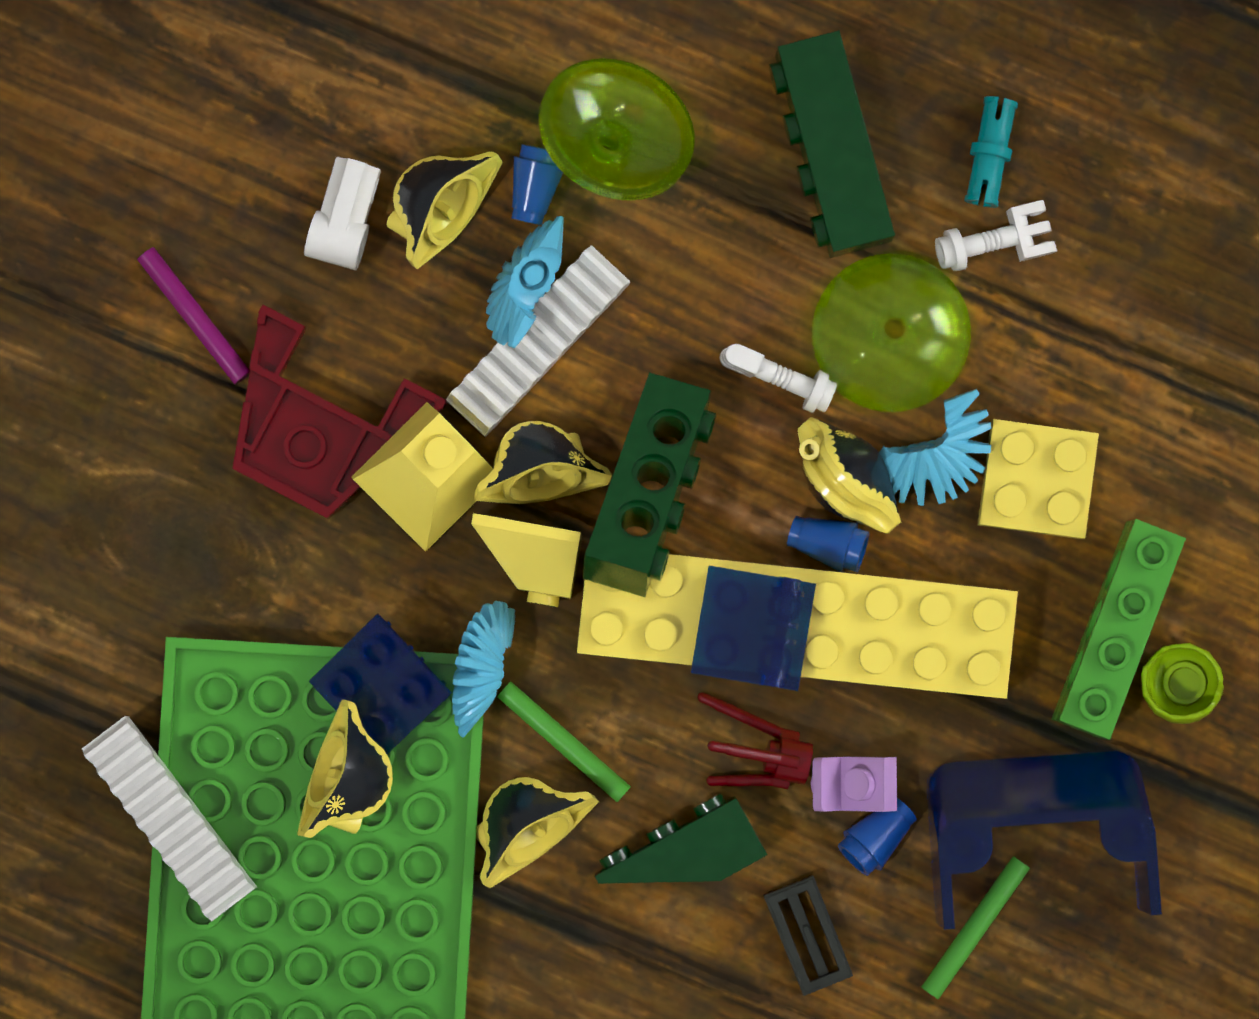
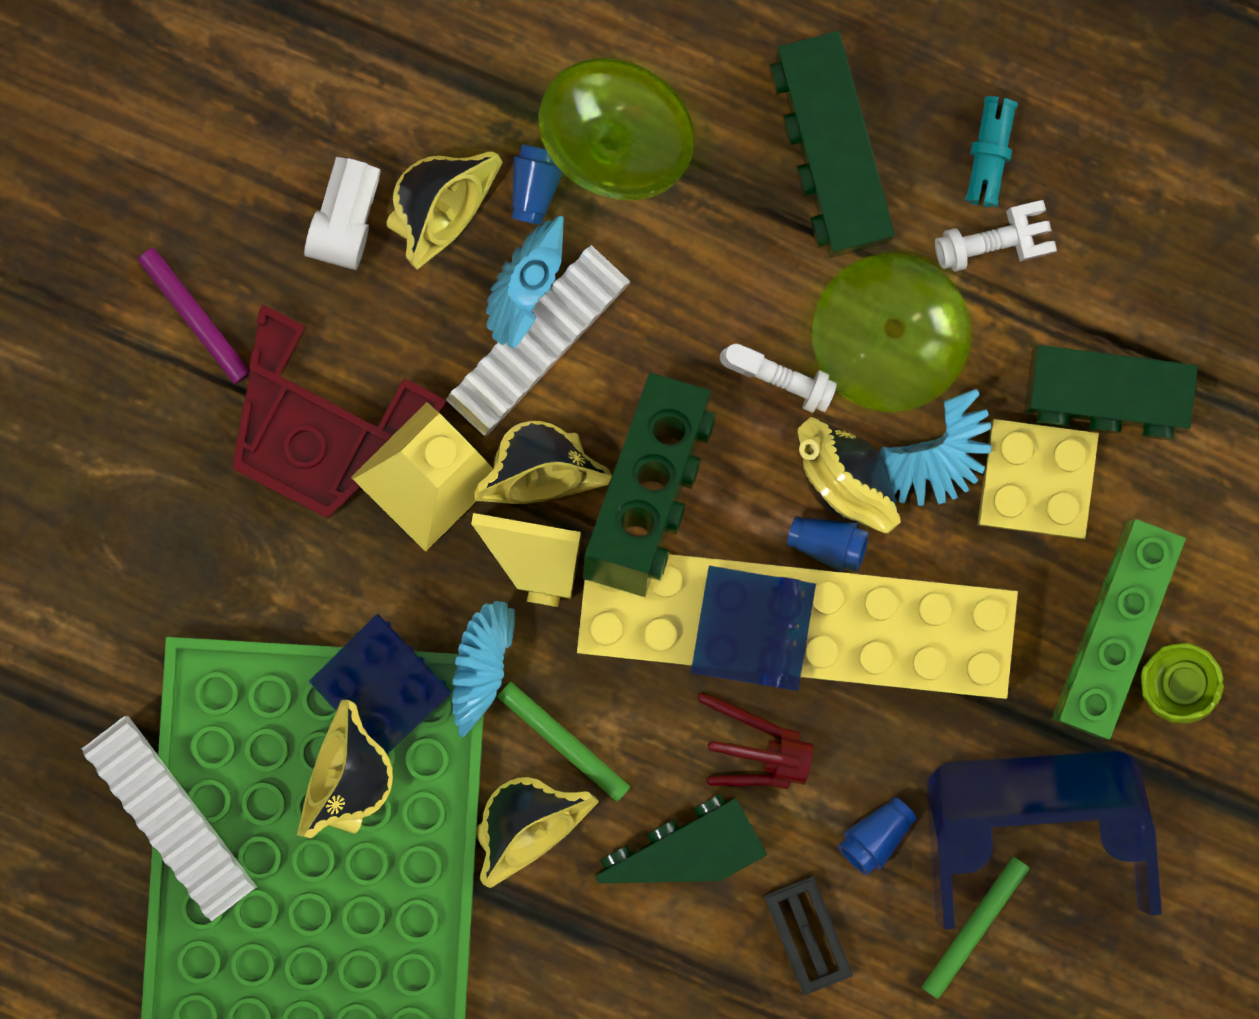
(854, 784): lavender bracket -> none
(1110, 391): none -> dark green brick

